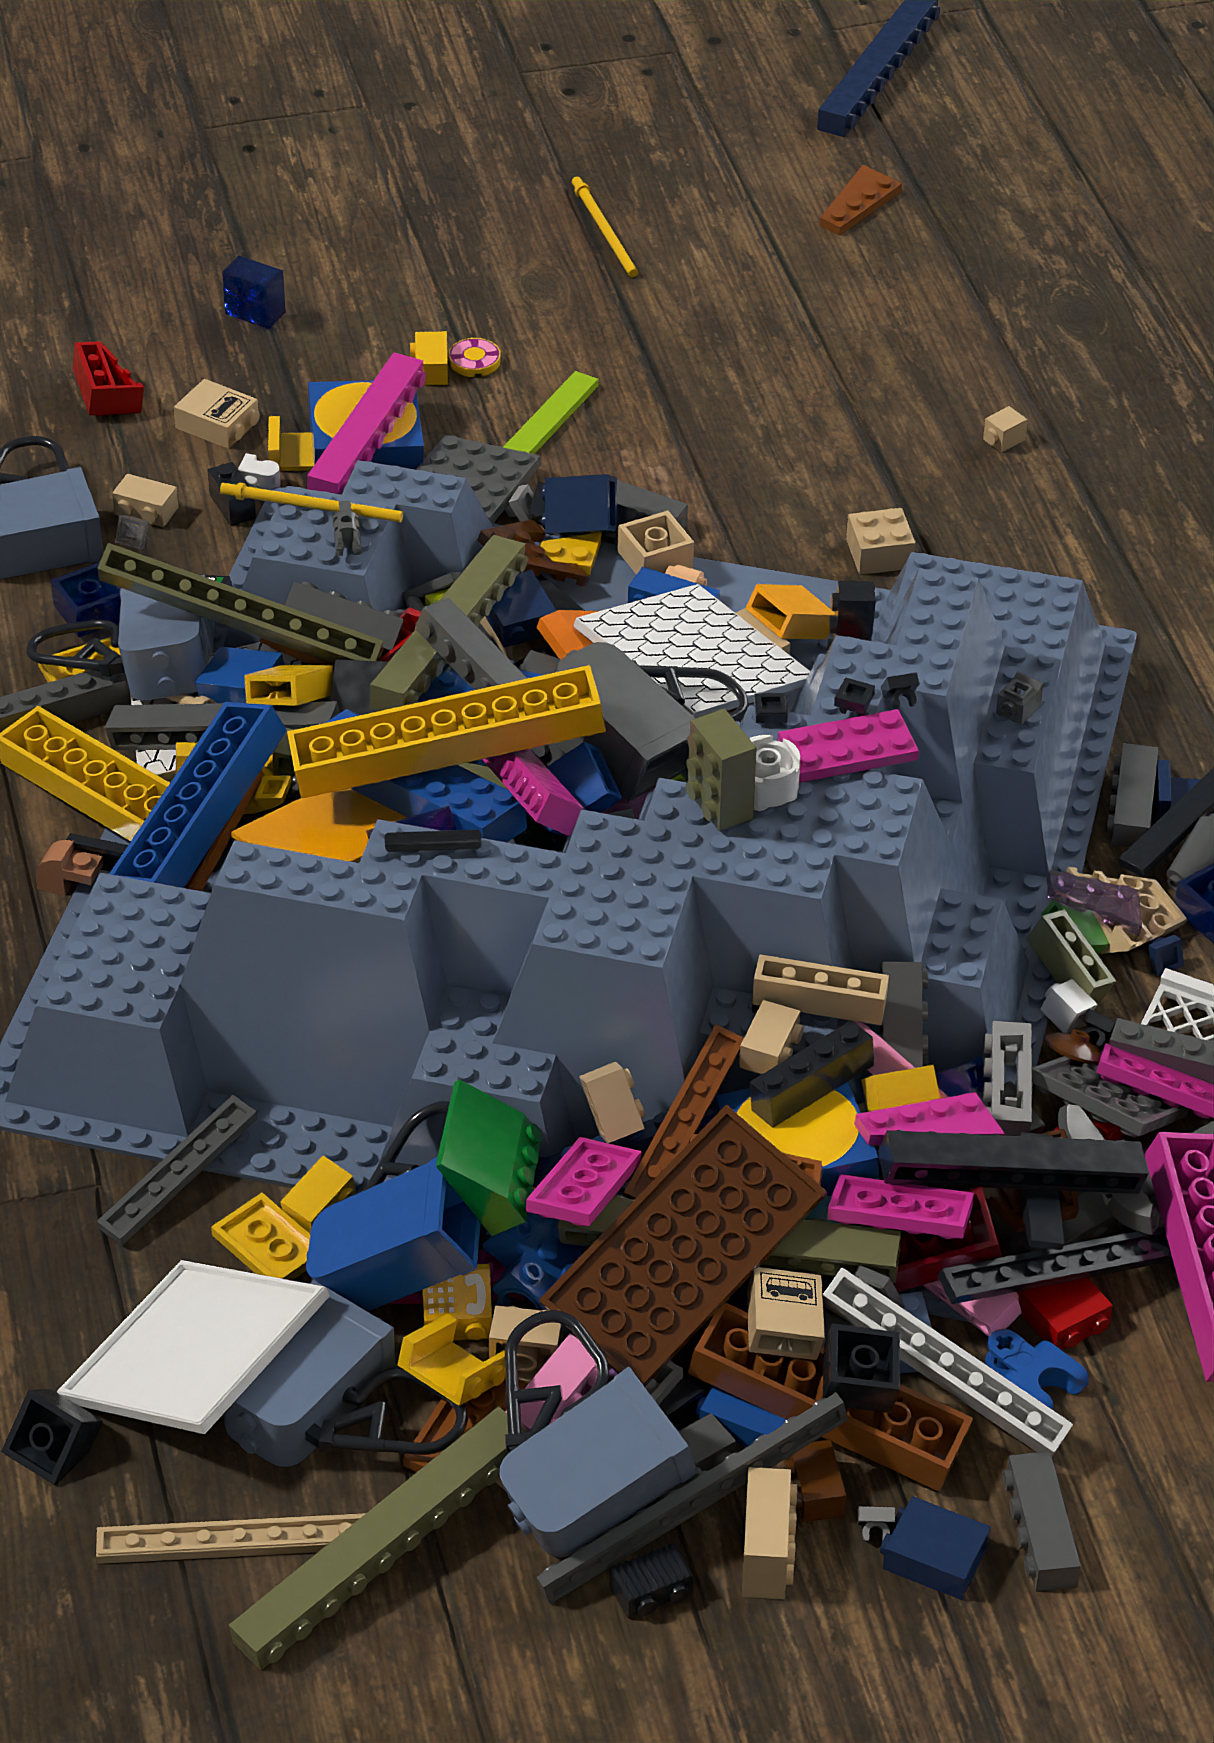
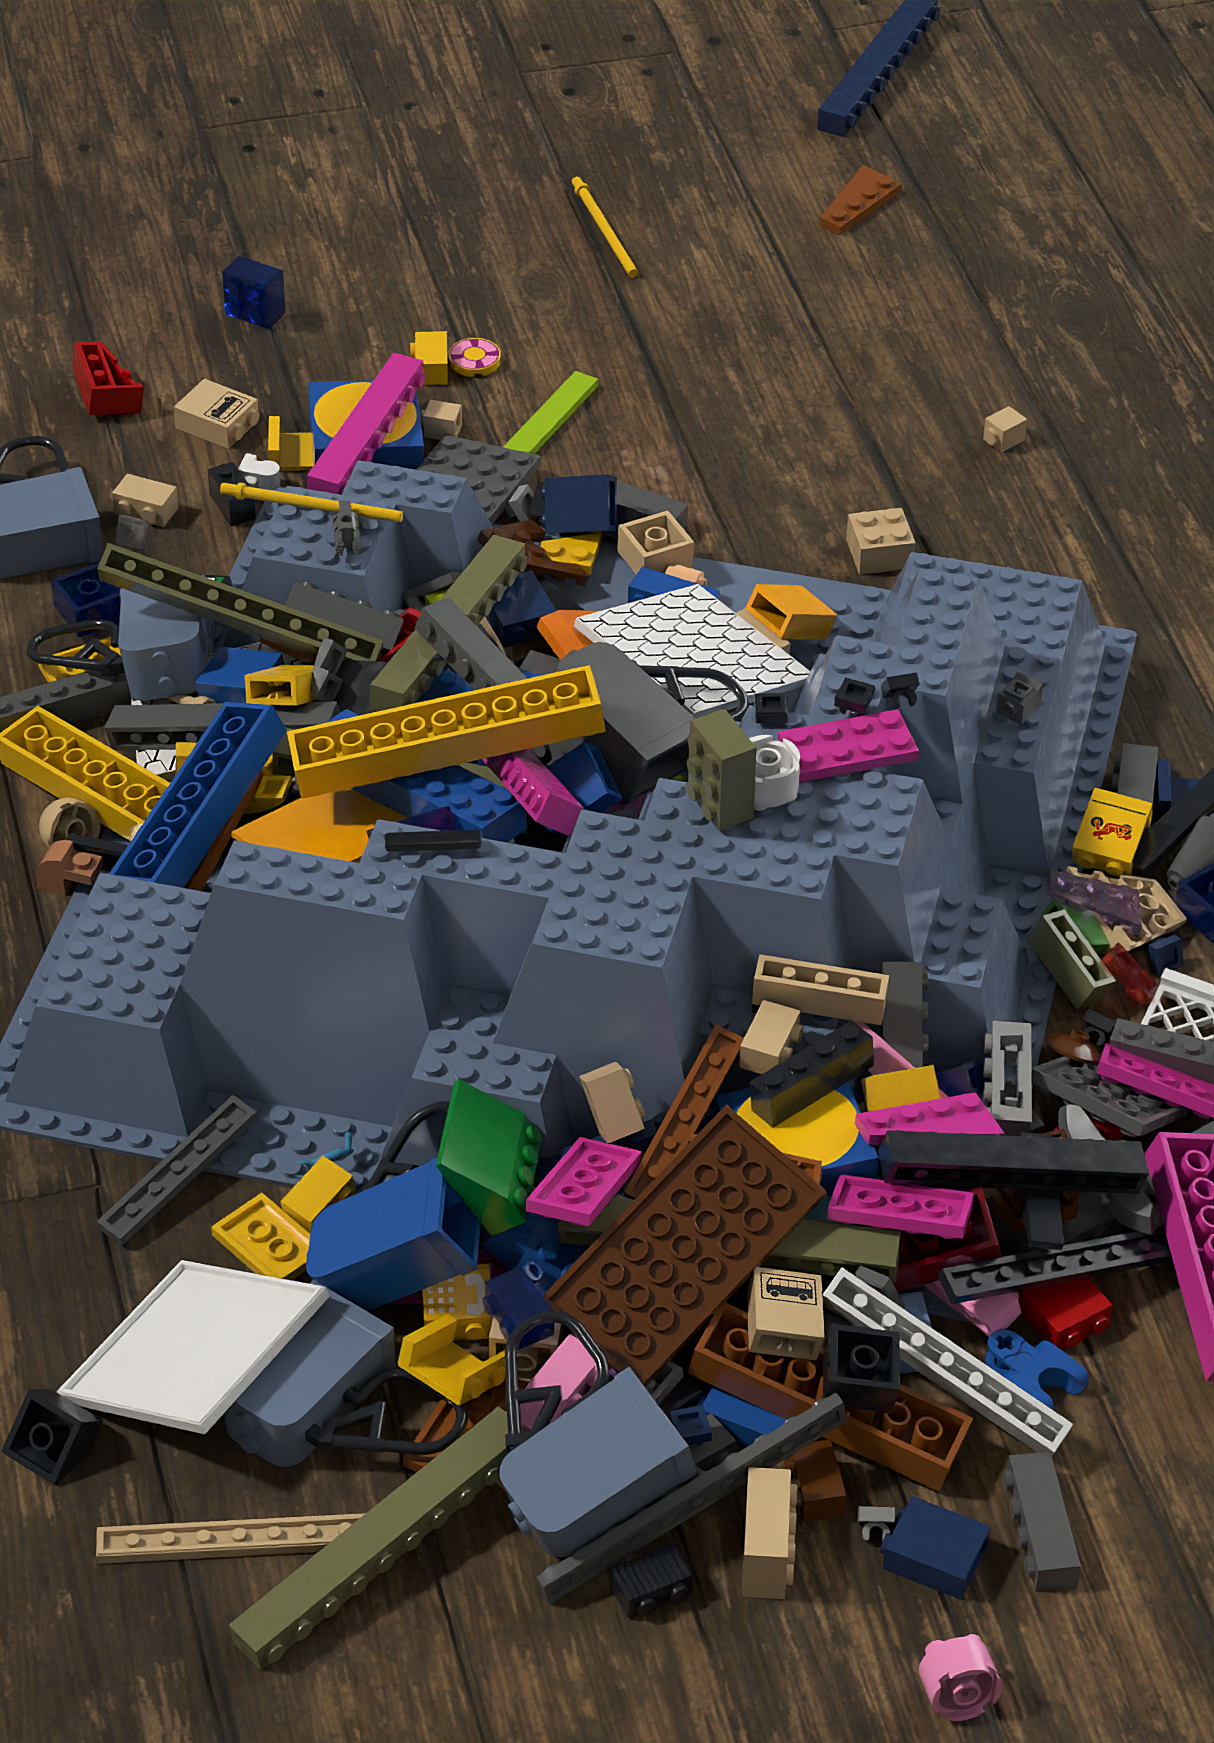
(67, 817): none -> tan cylinder
(324, 679): none -> dark grey slope
(332, 1155): none -> dark azure piece
(441, 419): none -> tan brick
(513, 1299): none -> clear blue brick
(692, 1424): none -> dark blue tile
(853, 610): black brick -> none
(959, 1677): none -> bright pink brick
(1067, 1005): white brick -> none
(1111, 832): none -> yellow panel
(1130, 973): none -> clear red plate

